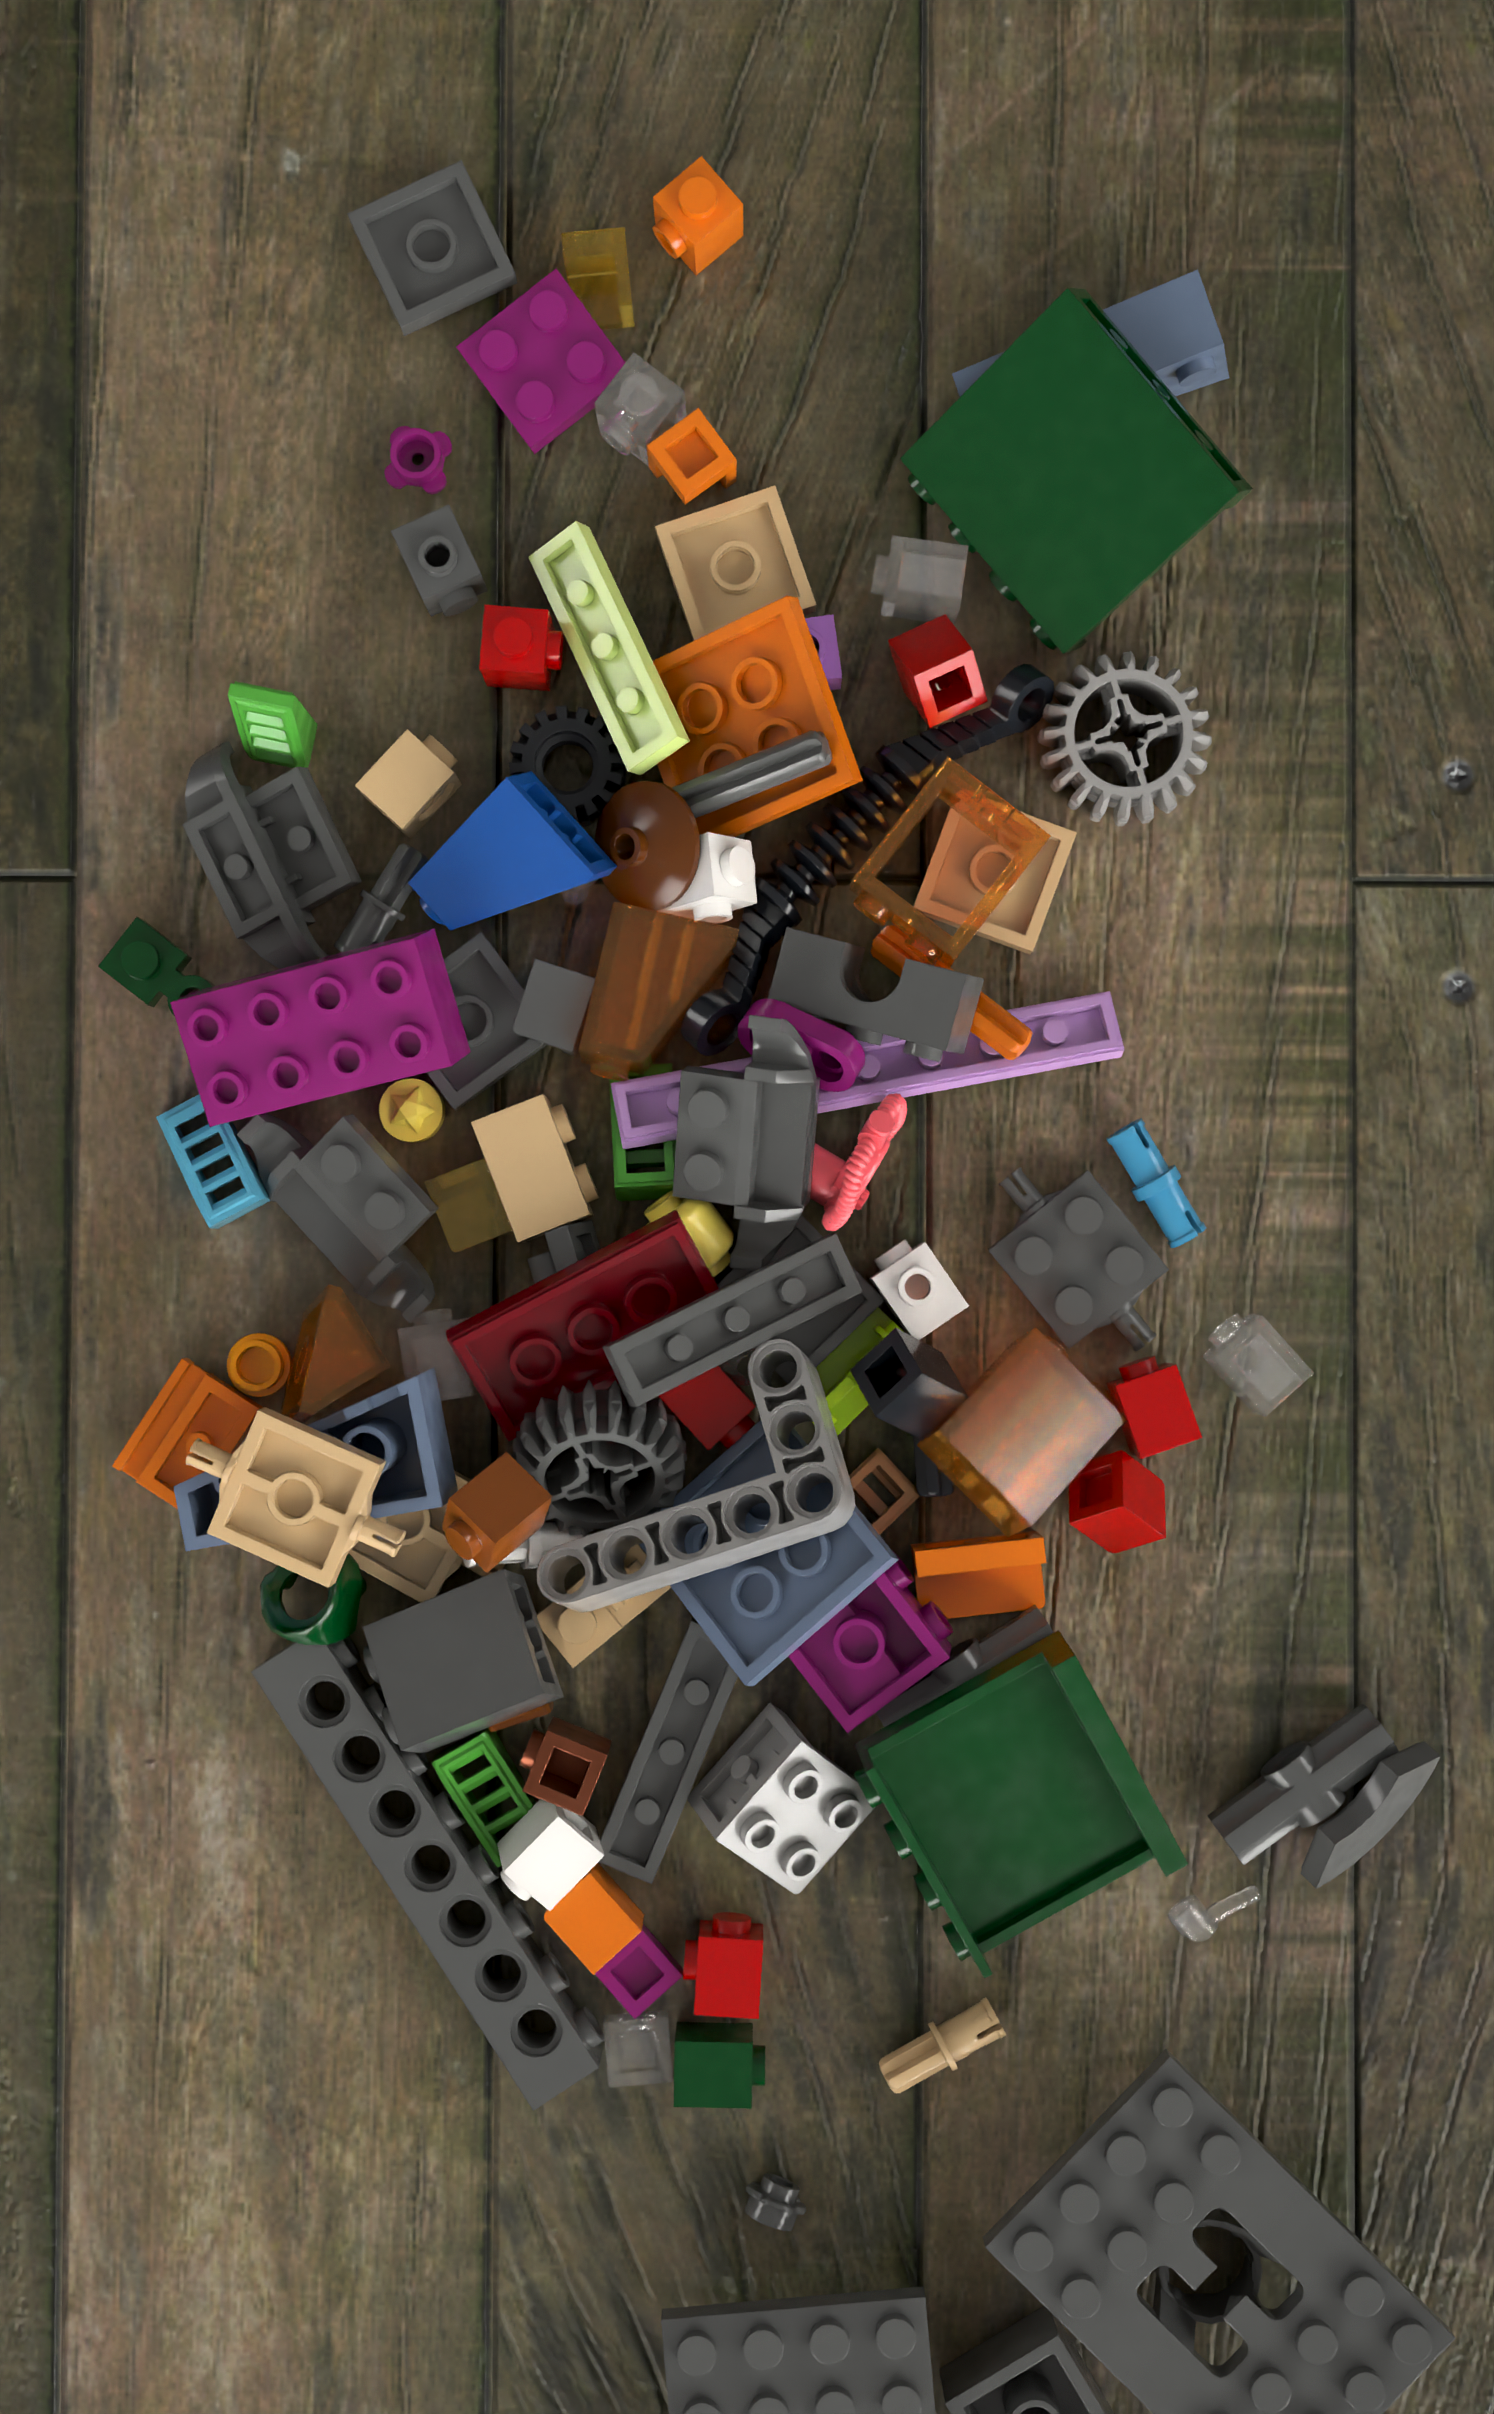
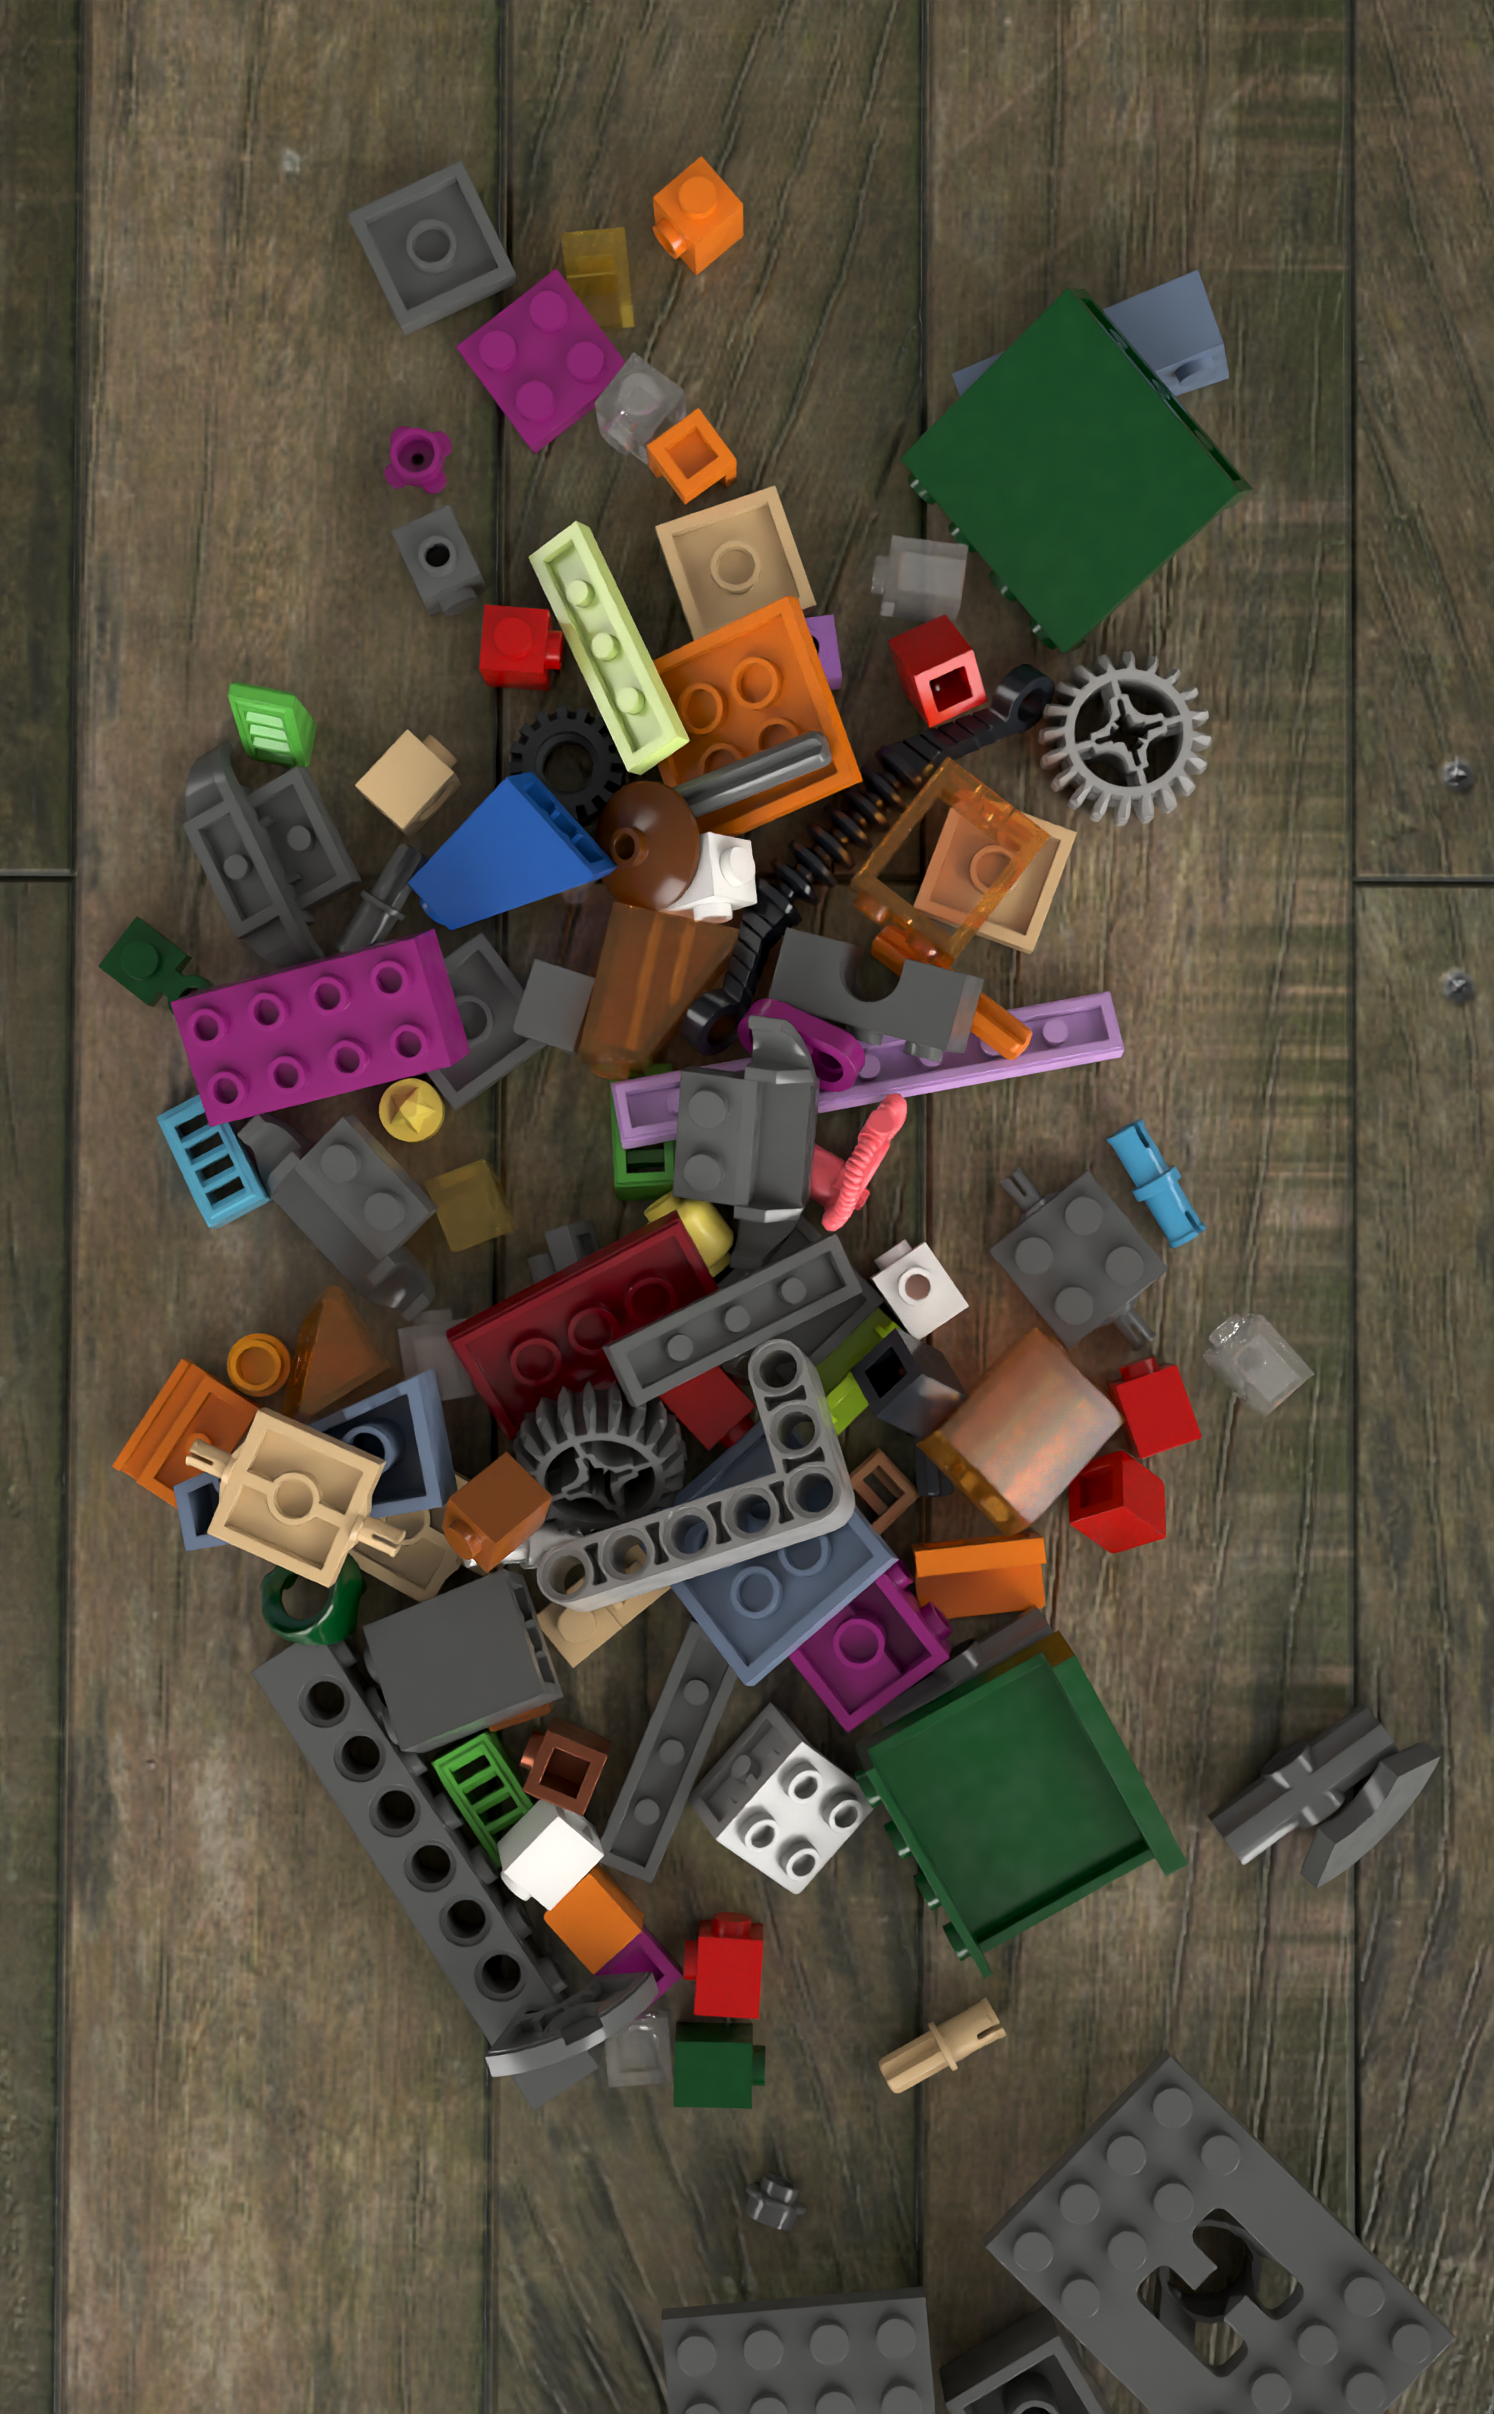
(534, 1167): tan brick -> none
(572, 2025): none -> dark grey tile
(1200, 1923): clear hand -> none

